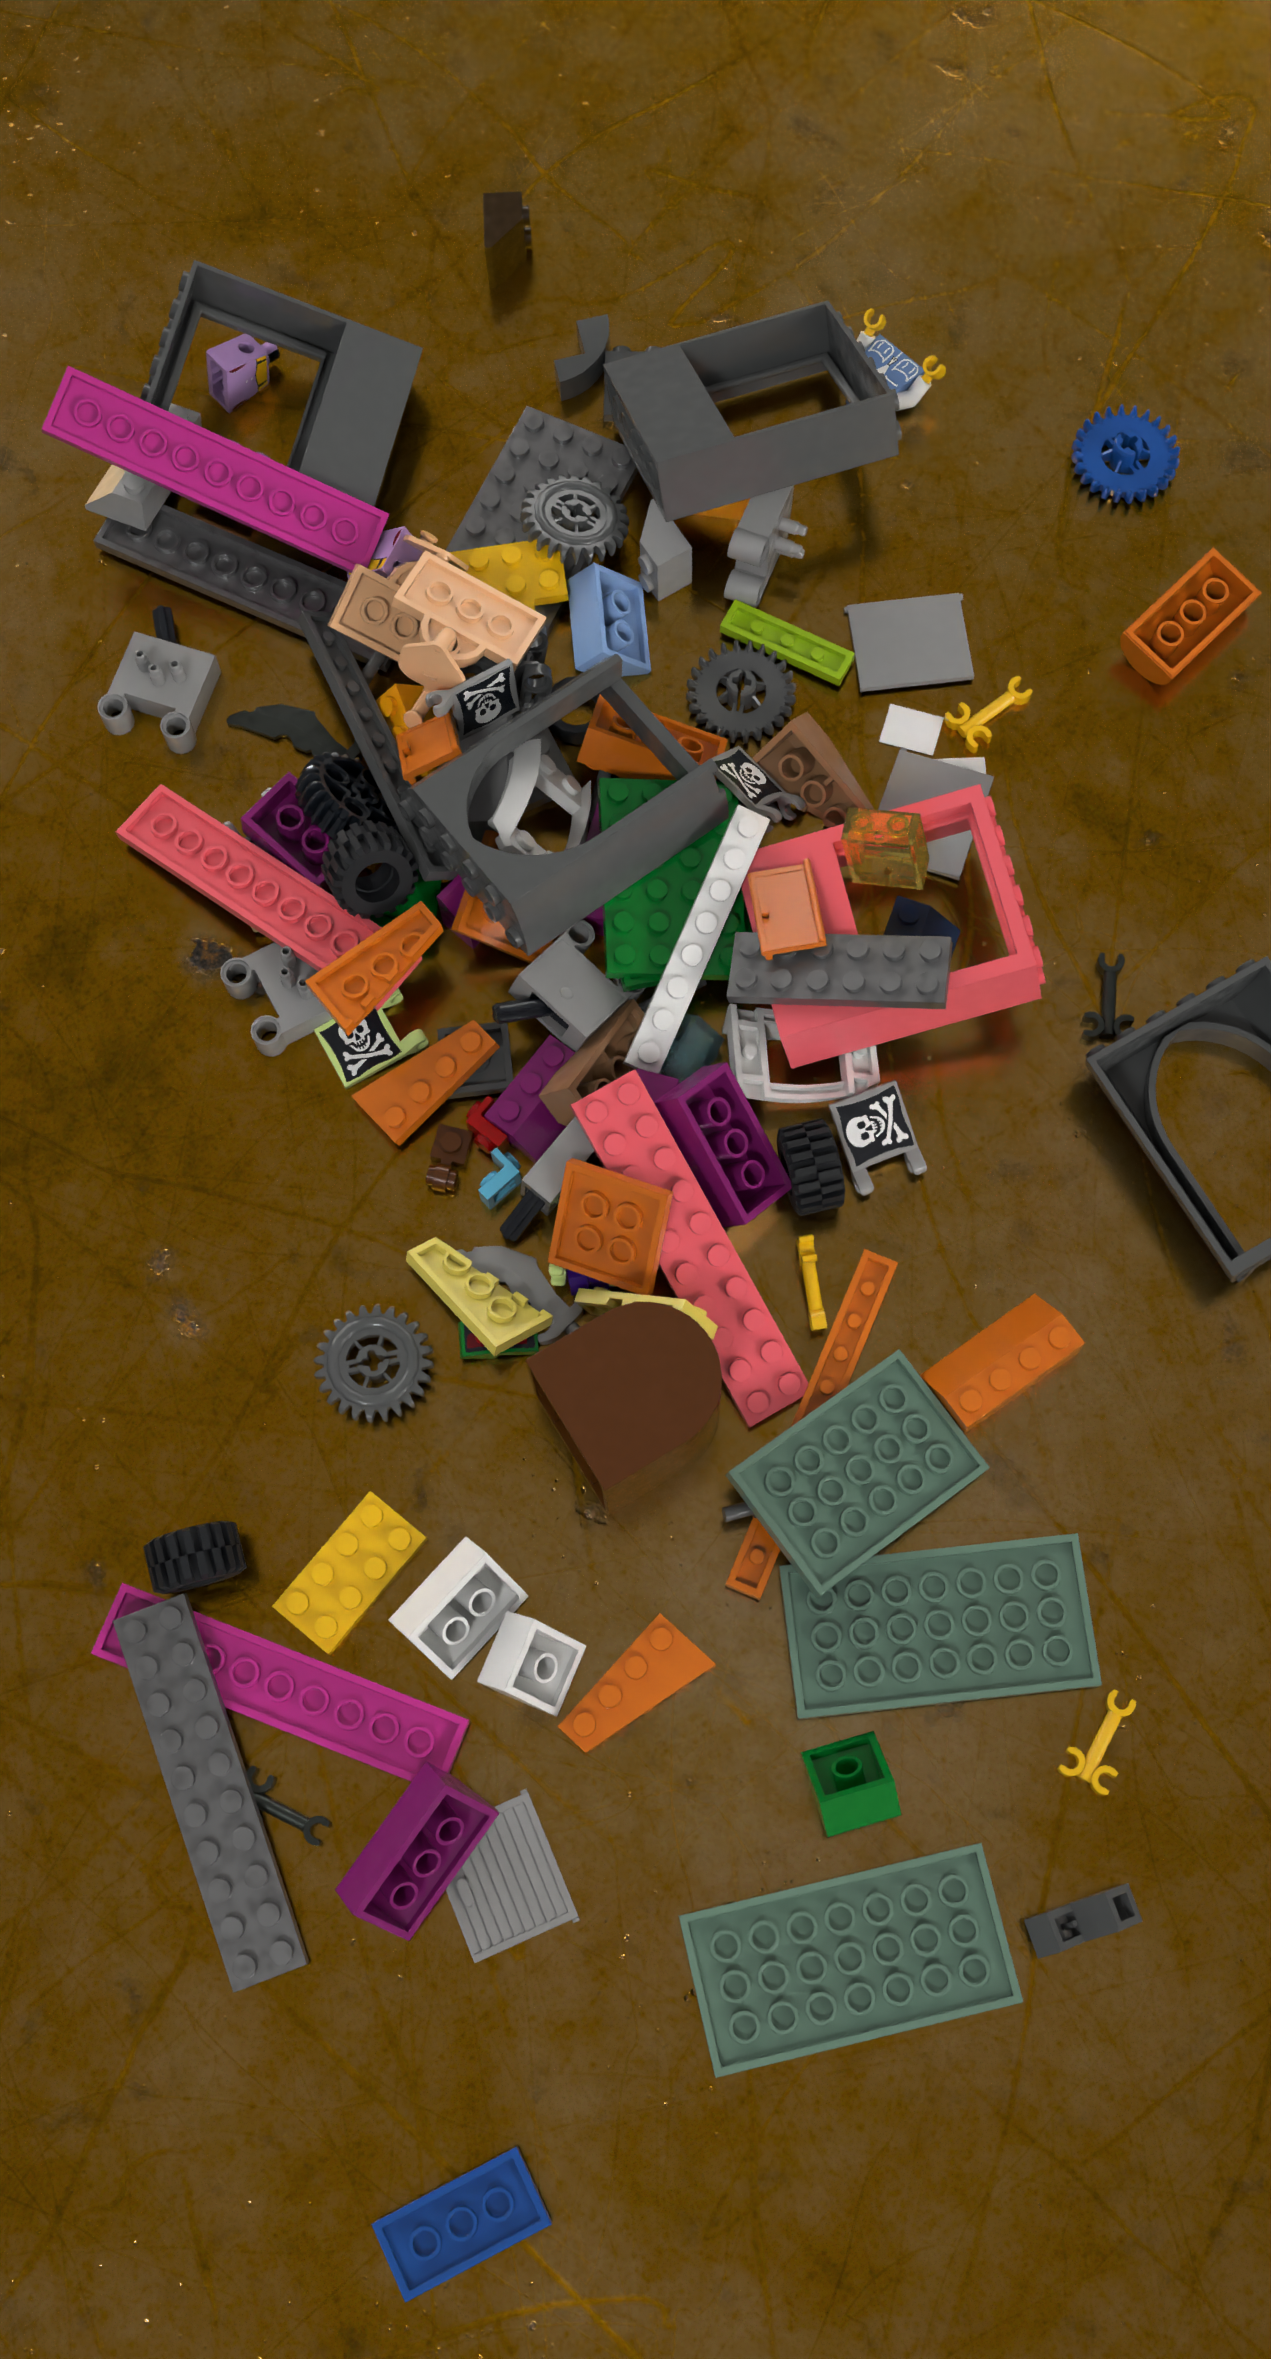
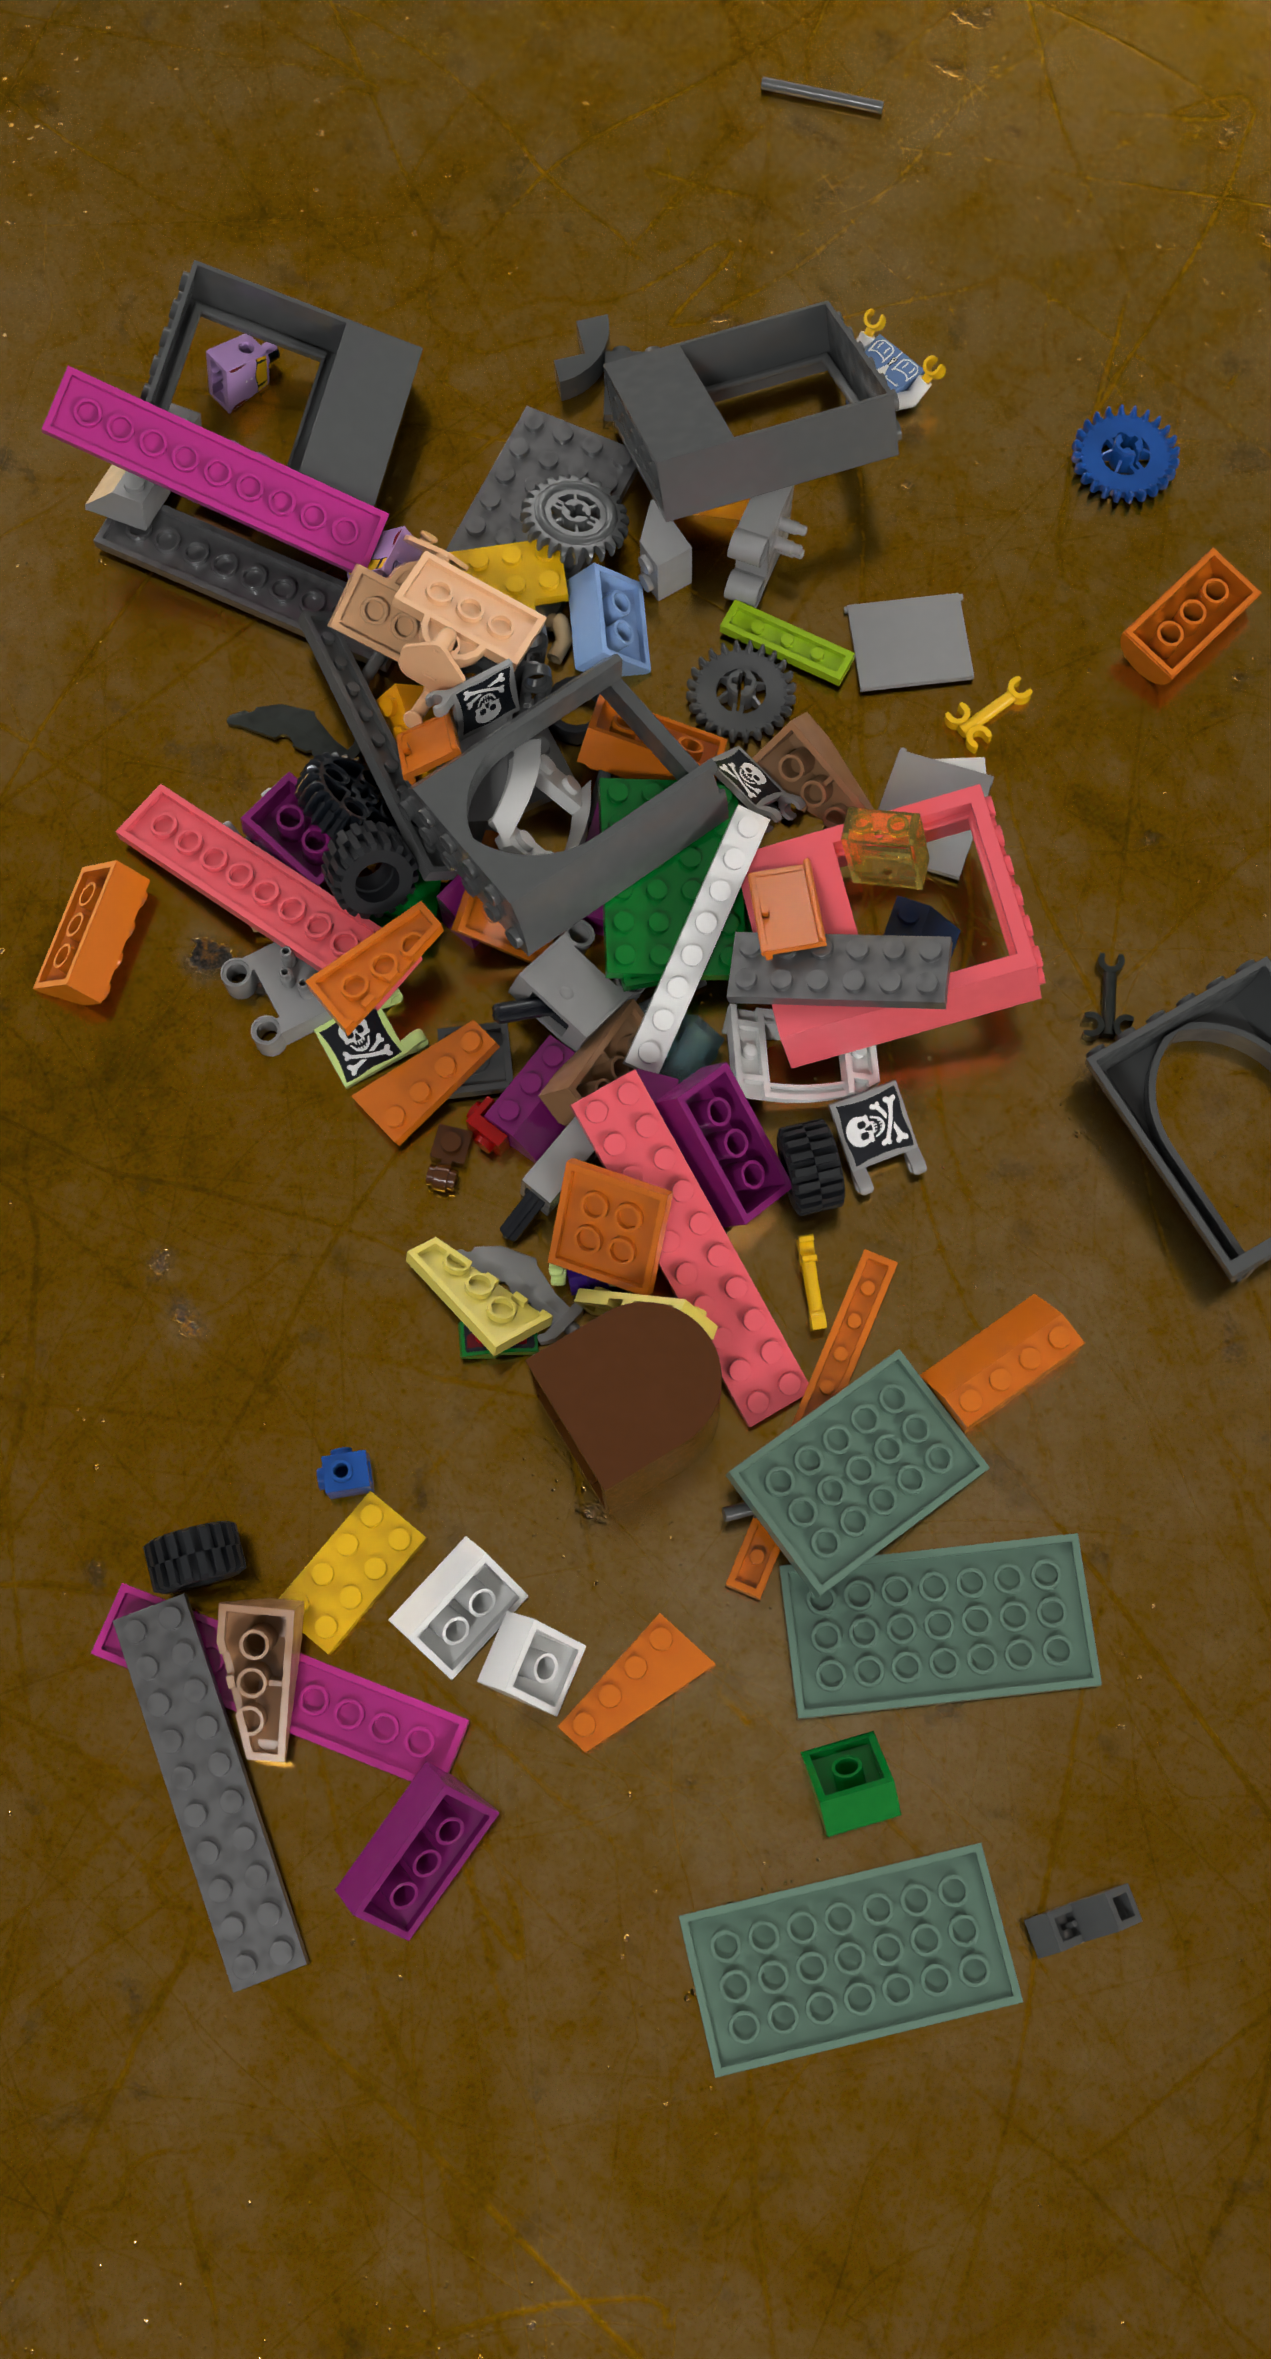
(93, 933): none -> orange slope
(161, 681): light grey piece -> none
(261, 1661): none -> medium nougat wedge
(283, 1811): pearl dark grey bar -> none
(345, 1473): none -> blue brick
(408, 1354): dark grey gear -> none
(461, 2224): blue plate -> none
(499, 1185): medium azure bracket -> none
(505, 234): dark brown slope -> none
(510, 1884): light grey piece -> none
(562, 631): none -> tan arm
(822, 95): none -> dark grey bar
(911, 729): white sticker -> none
(1087, 1767): yellow bar -> none

